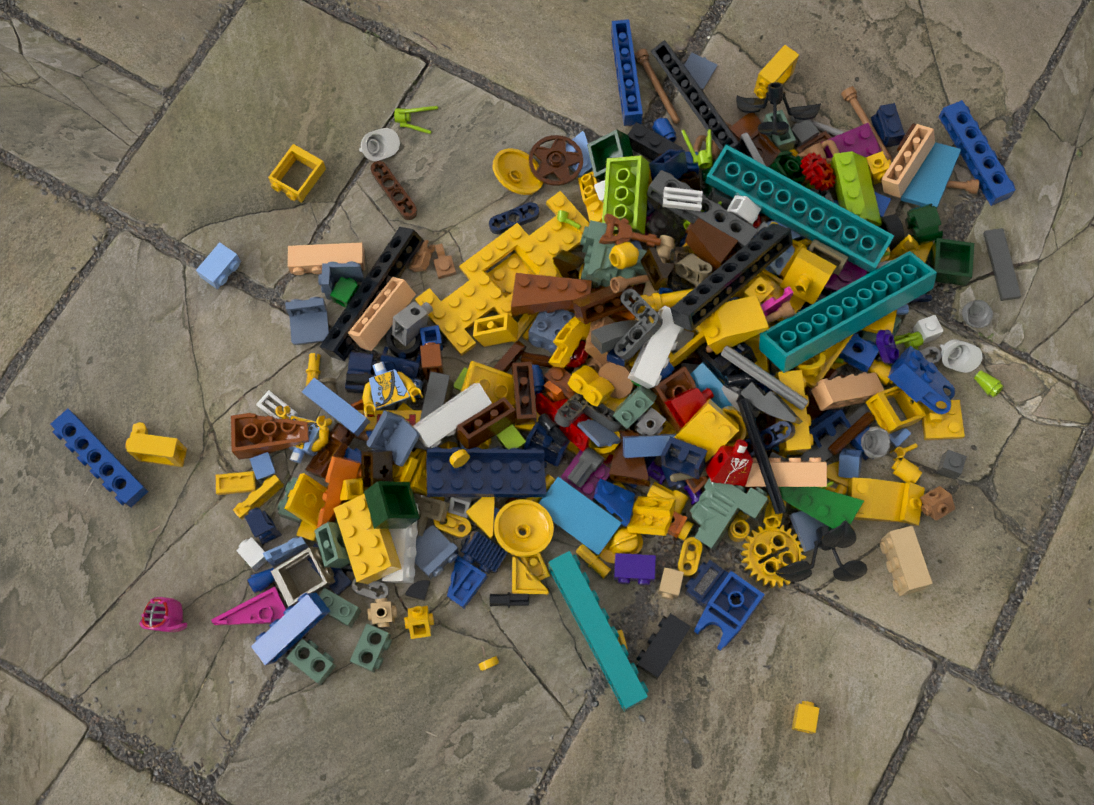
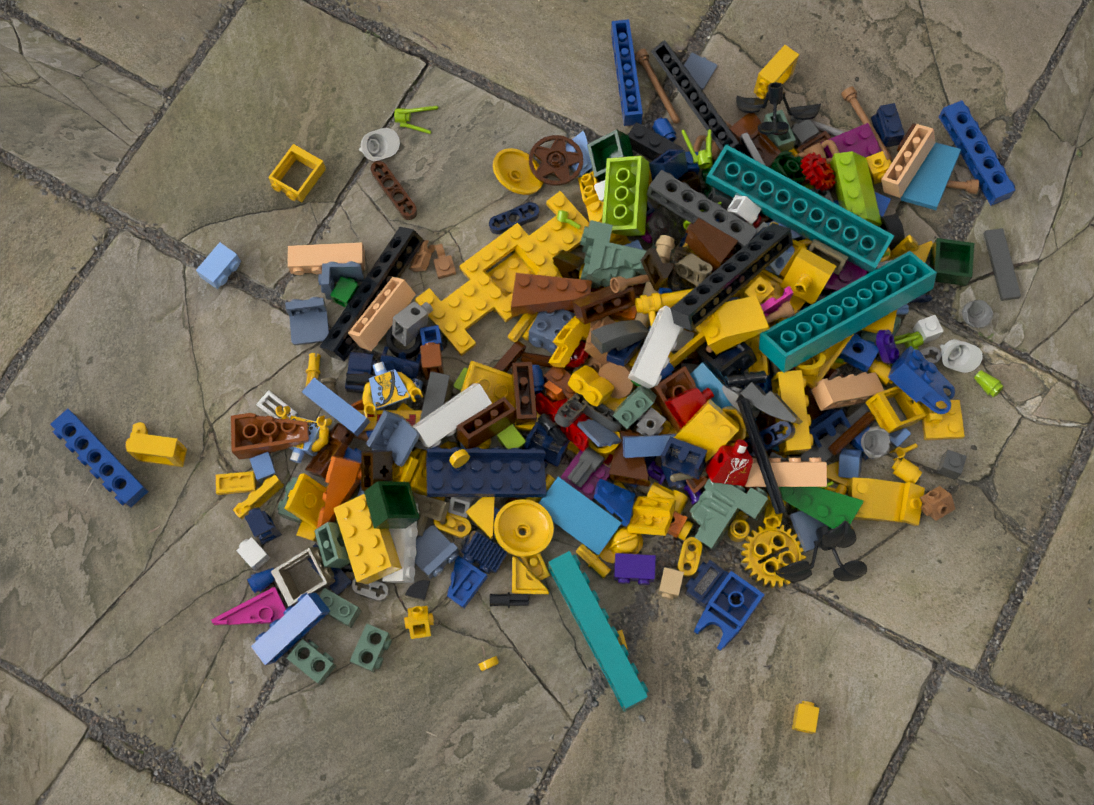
(163, 615): dark pink piece -> none
(285, 551): light blue wing -> none
(351, 489): yellow slope -> none
(388, 617): tan brick -> none
(495, 330): yellow brick -> none
(624, 255): yellow head -> none
(625, 233): dark orange piece -> none
(644, 325): dark grey beam -> none
(662, 645): black brick -> none
(682, 195): white tile -> none
(764, 377): light grey axle -> none
(905, 561): tan brick -> none
(924, 223): dark green brick -> none

